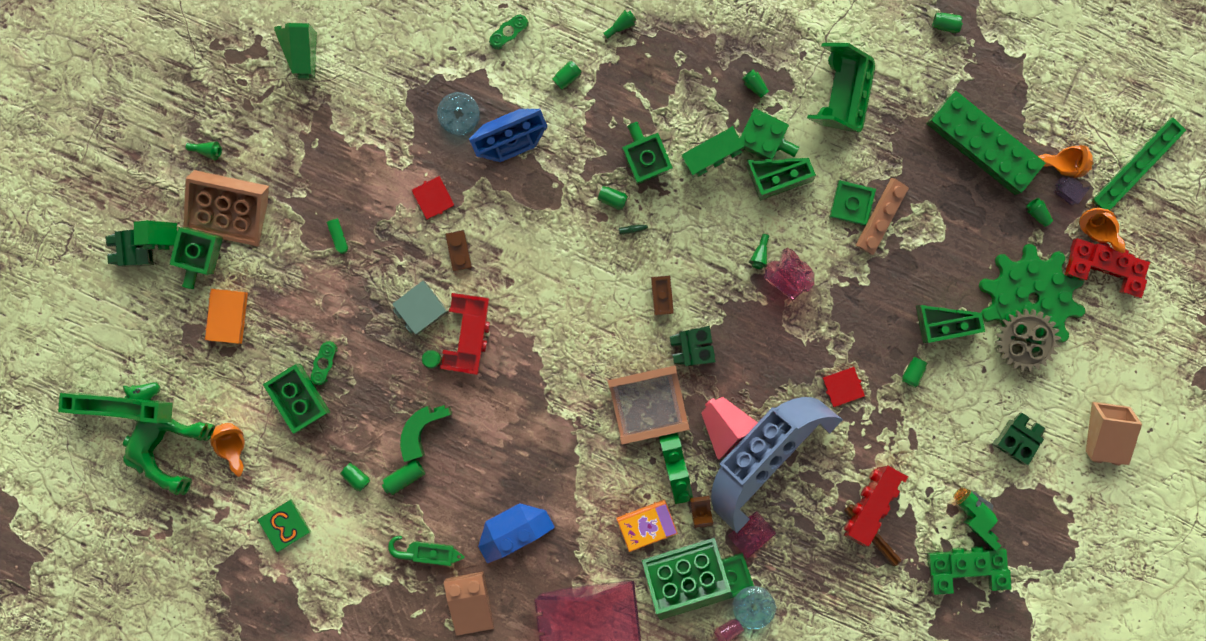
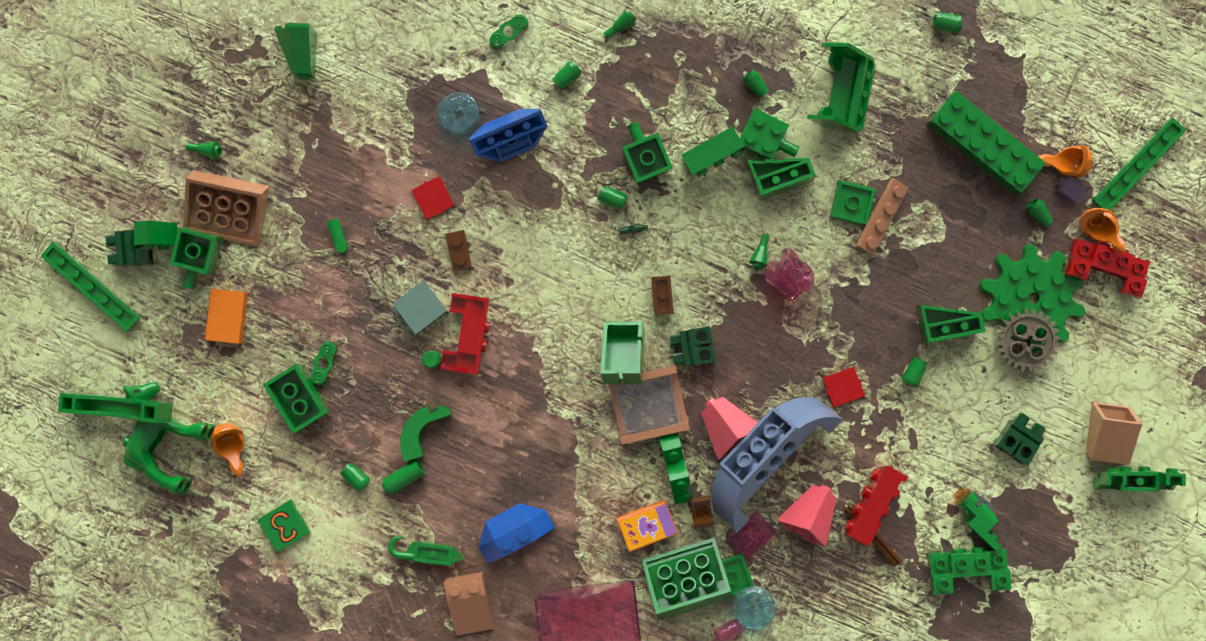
(90, 286): none -> green plate
(622, 352): none -> piece
(811, 515): none -> coral slope
(1139, 480): none -> green bracket

